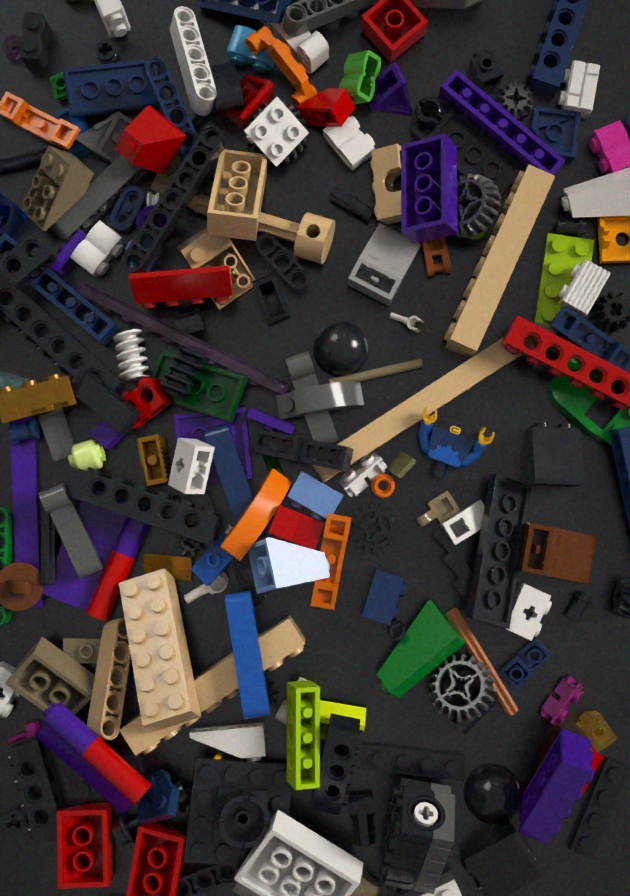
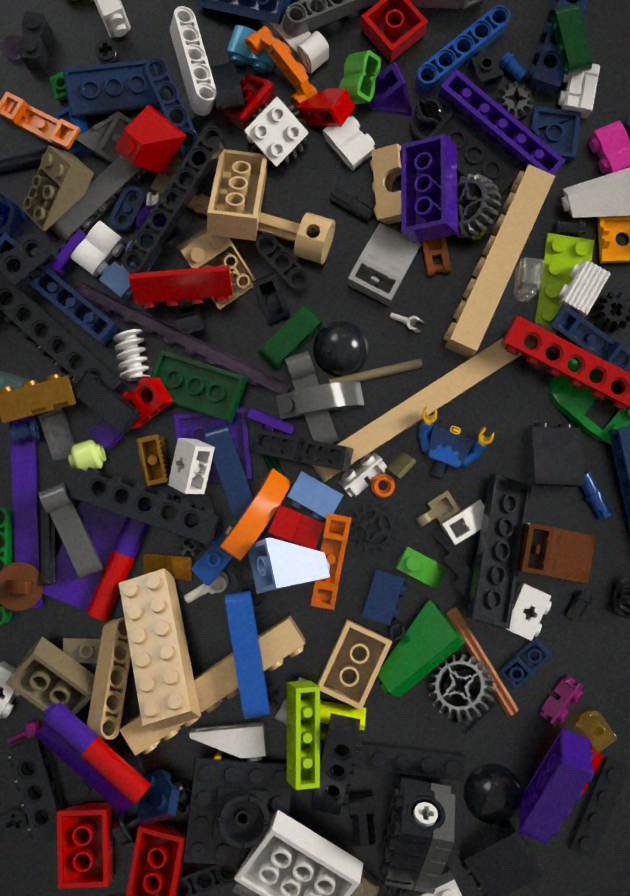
(117, 280): none -> medium blue brick
(182, 373): black piece -> none
(290, 336): none -> dark green beam
(354, 664): none -> tan brick
(421, 567): none -> bright green slope
(469, 41): none -> blue beam
(513, 66): none -> blue pin
(528, 278): none -> clear brick
(571, 39): none -> dark green beam
(595, 497): none -> blue pin

